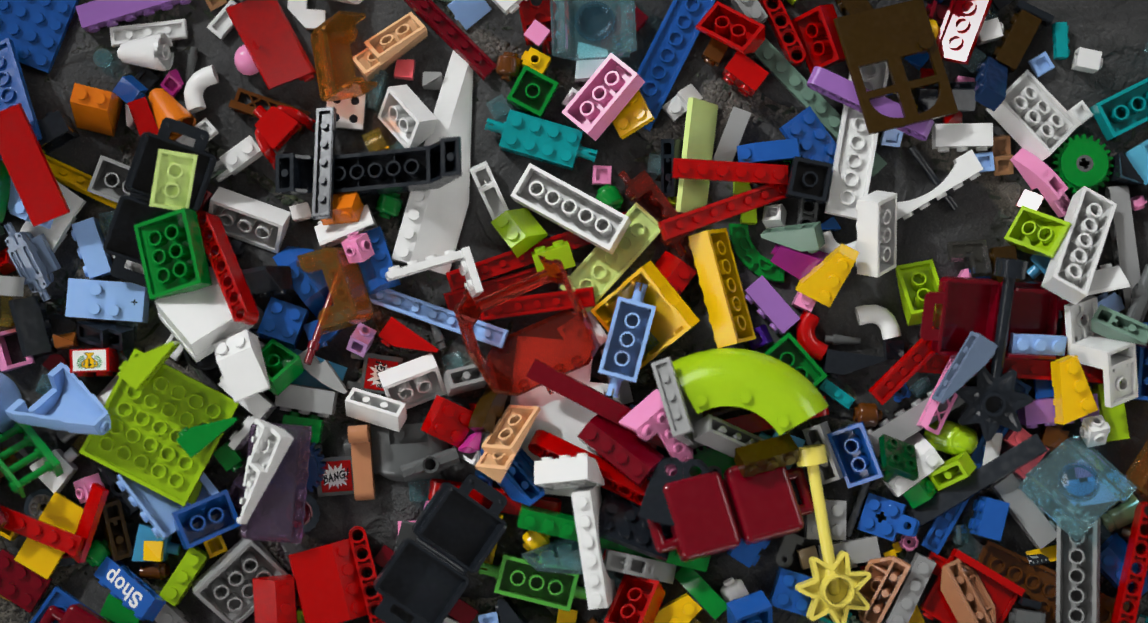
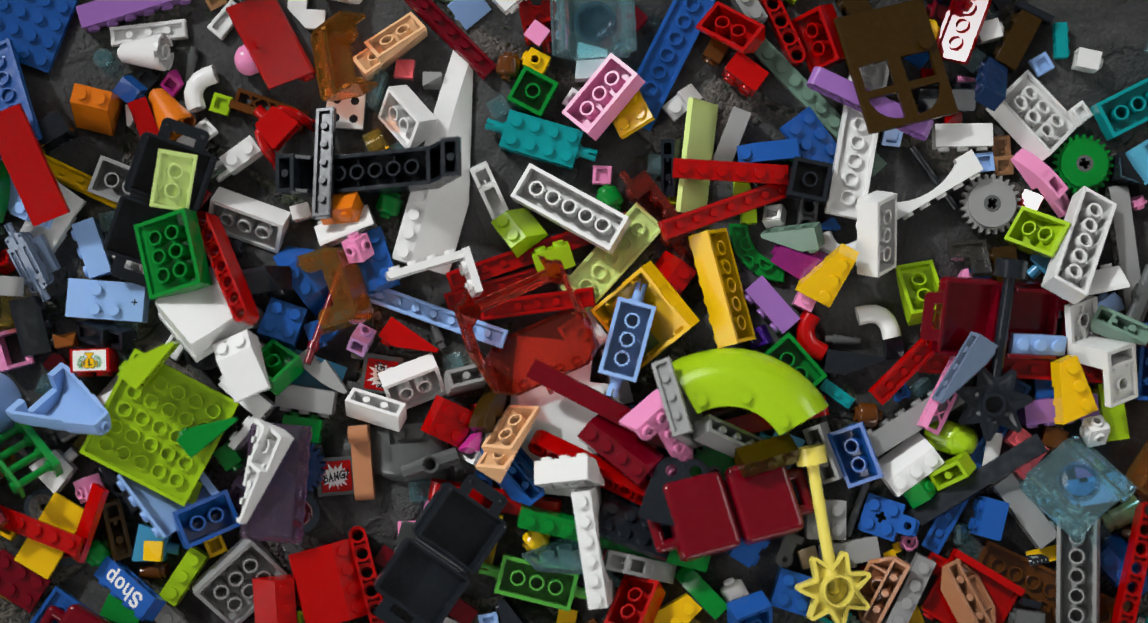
(220, 104): none -> lime plate
(897, 459): dark green plate -> none
(978, 198): none -> light grey gear

